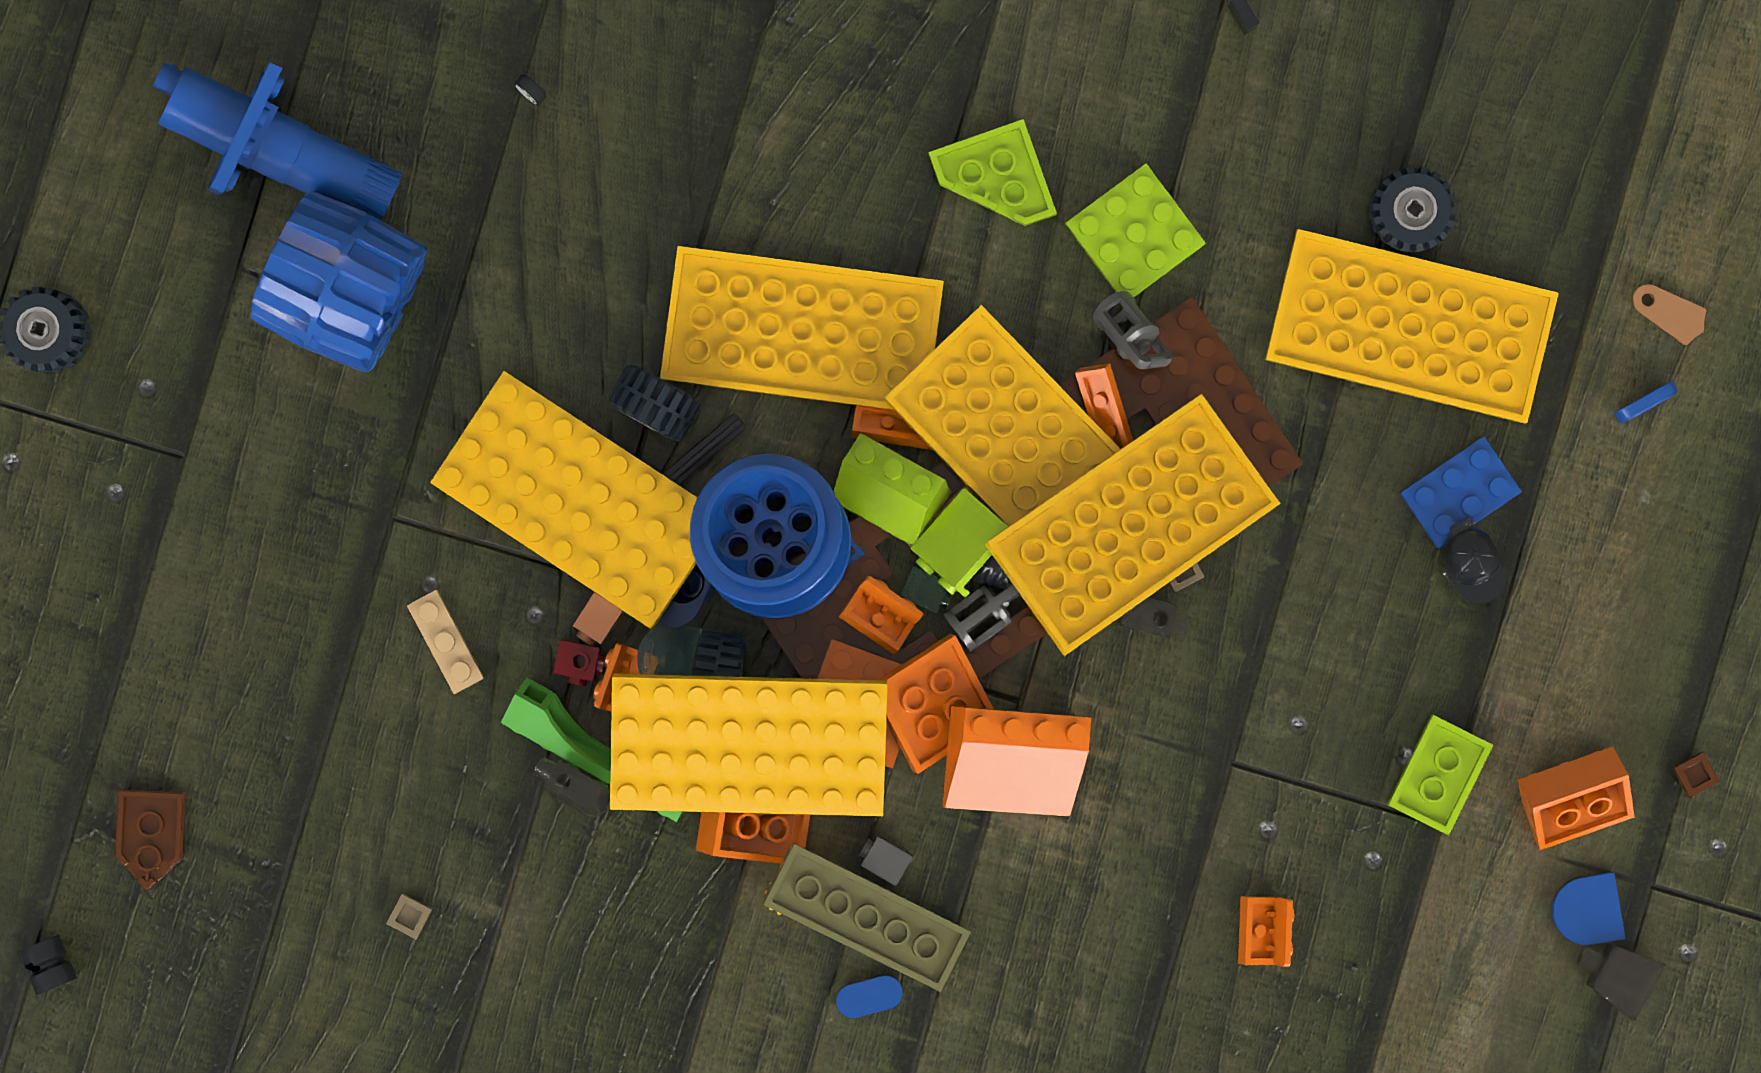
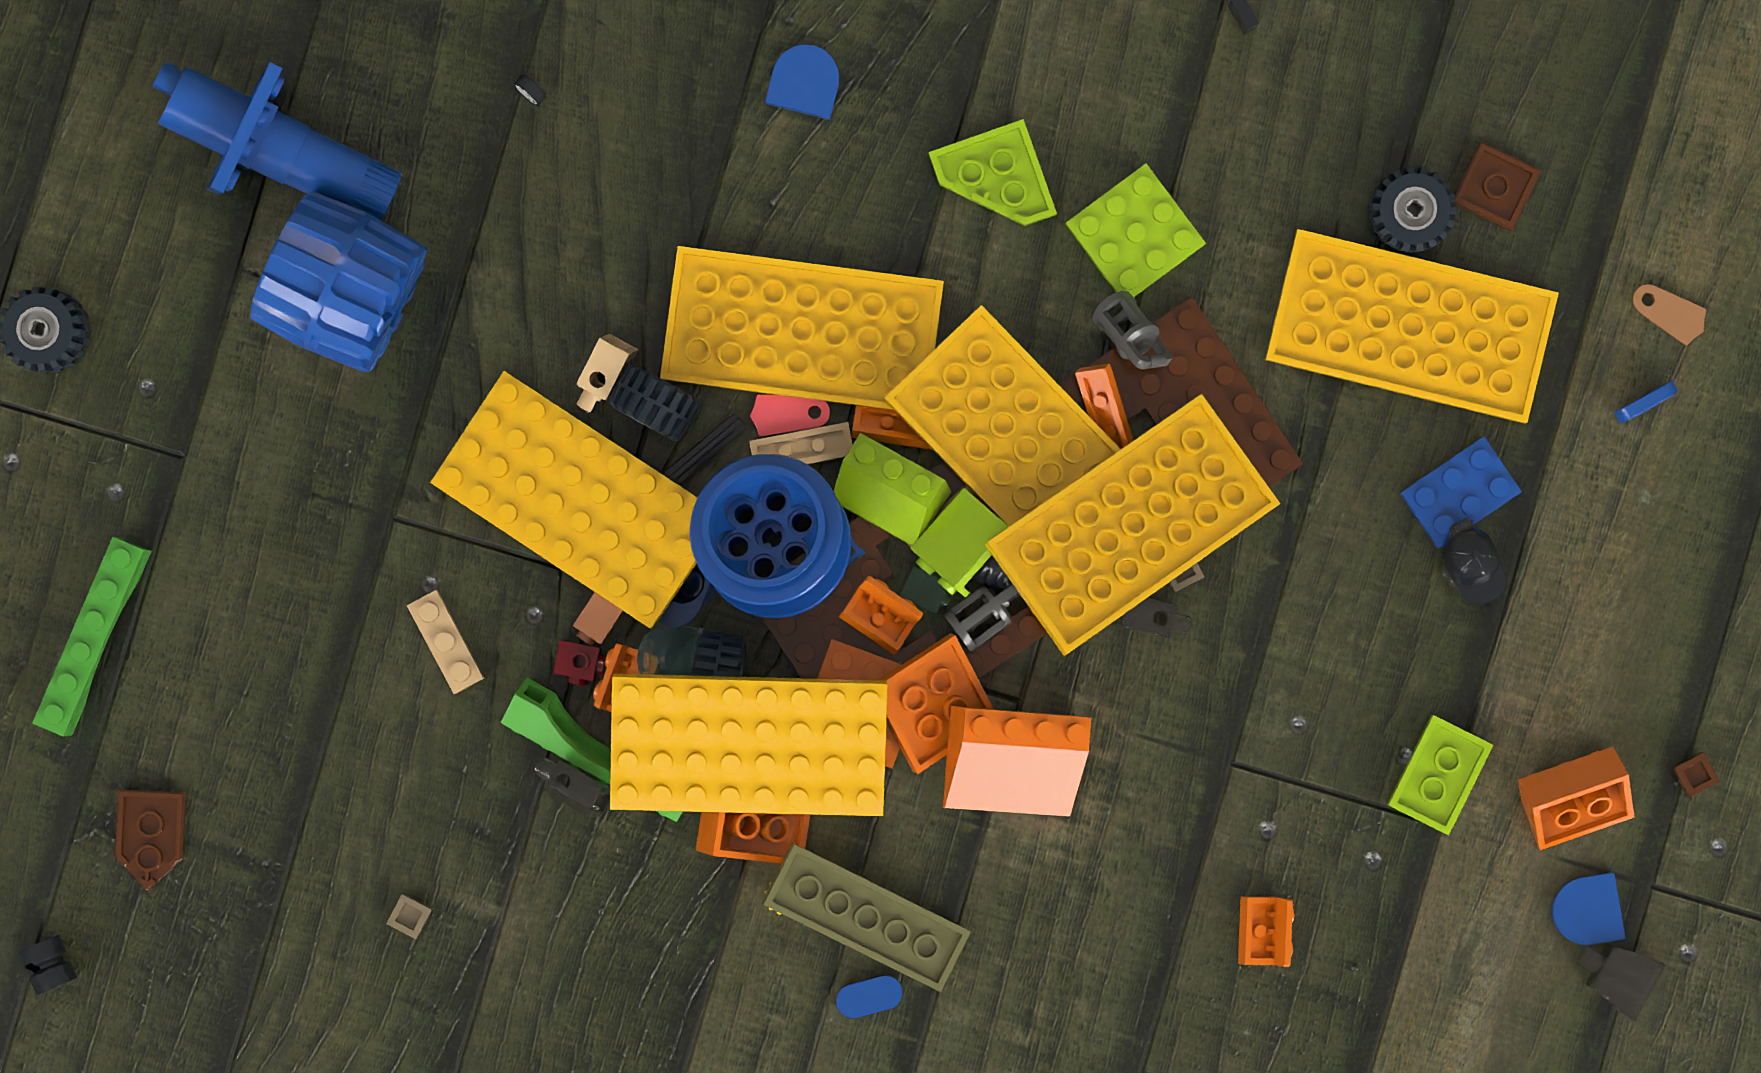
(76, 668): none -> bright green arch
(609, 358): none -> tan torso
(786, 414): none -> coral piece
(804, 81): none -> blue tile
(808, 445): none -> tan plate
(885, 859): dark grey brick -> none
(1496, 186): none -> reddish brown tile

